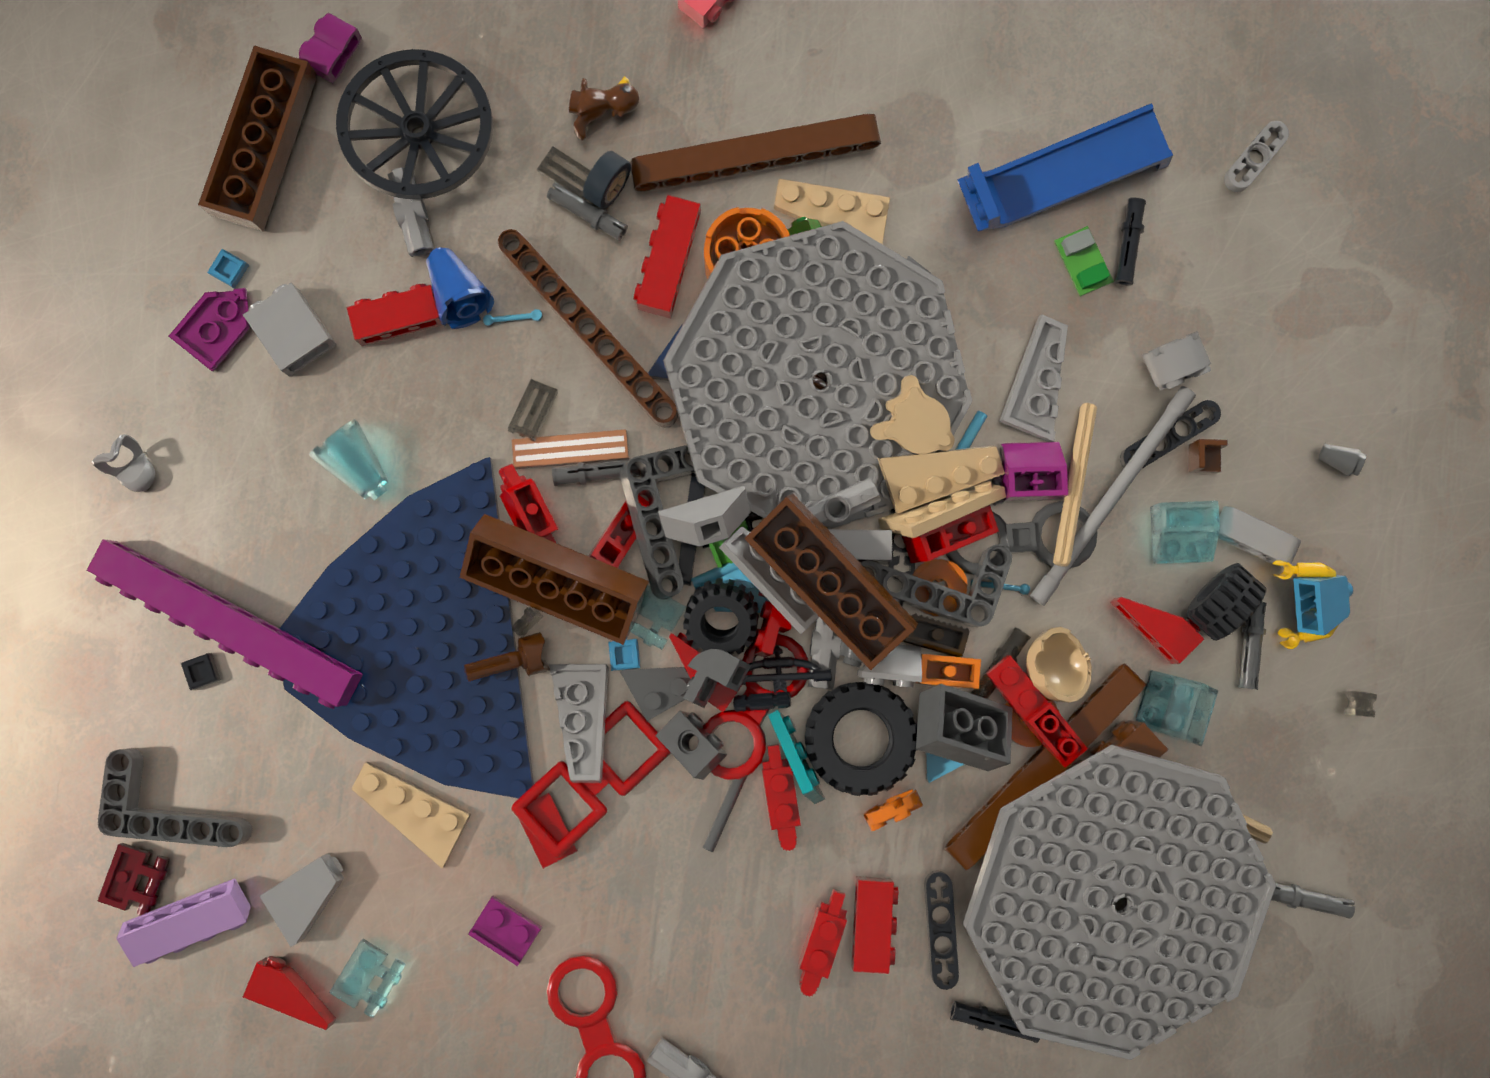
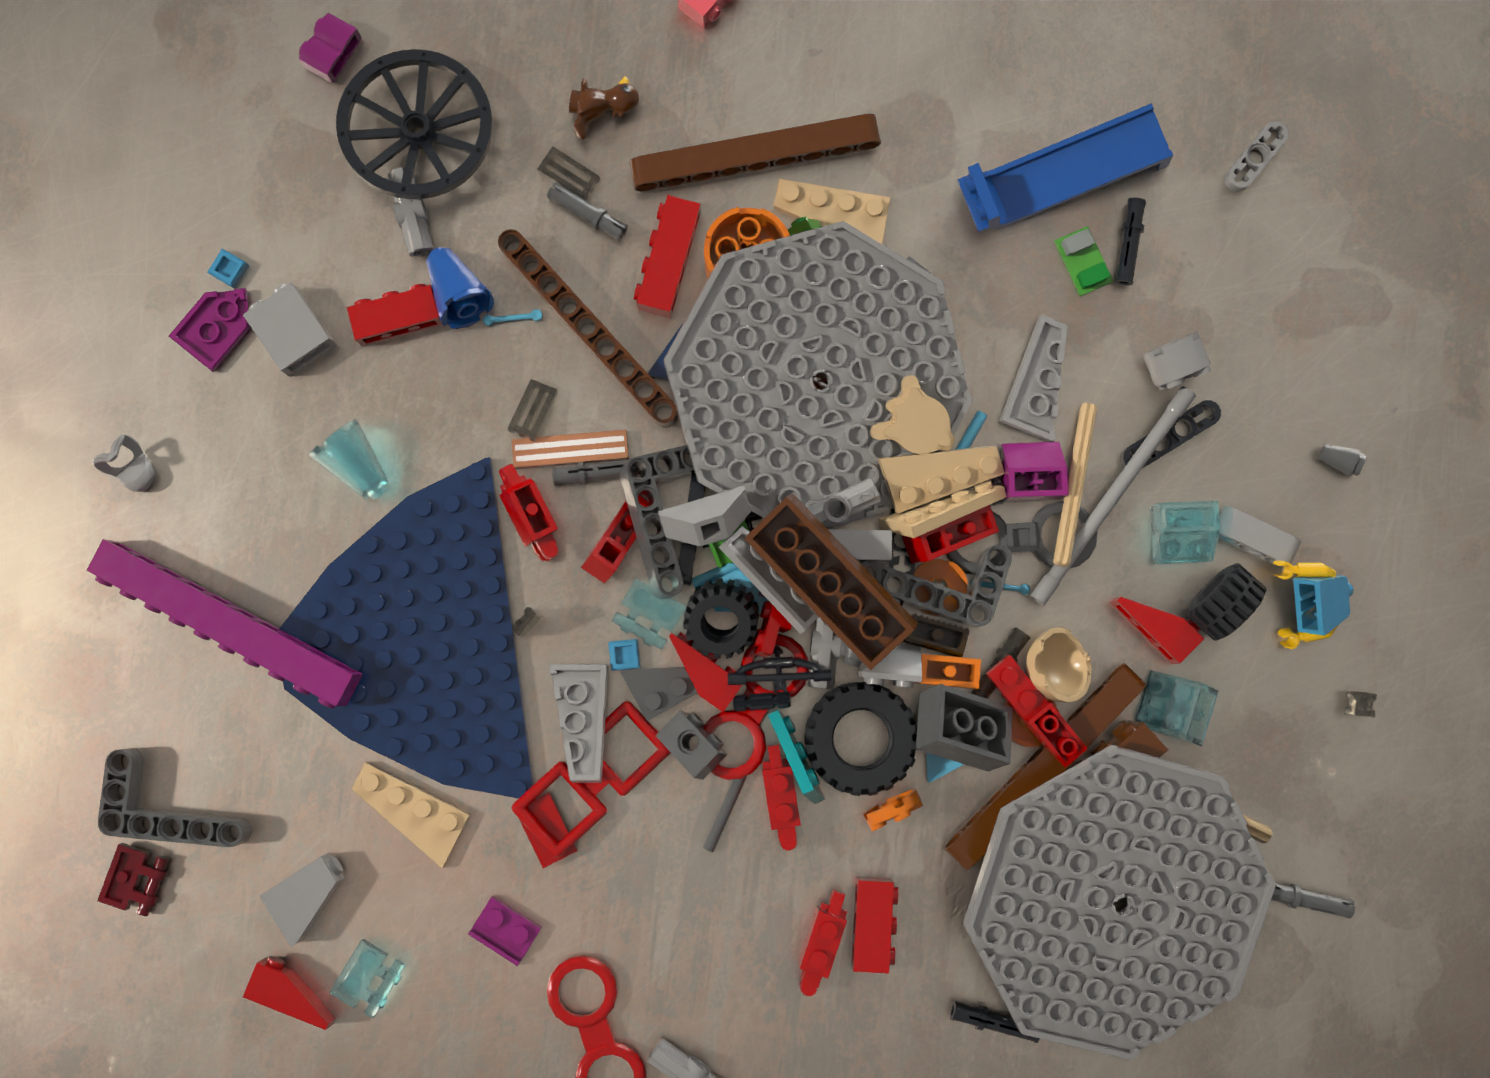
(184, 923): lavender brick -> none
(200, 671): black tile -> none
(258, 138): reddish brown brick -> none
(527, 656): reddish brown piece -> none
(553, 578): reddish brown brick -> none
(606, 179): black wheel -> none
(711, 668): dark grey brick -> none
(944, 929): black beam -> none
(1206, 455): reddish brown panel -> none
(1252, 647): dark grey pin -> none

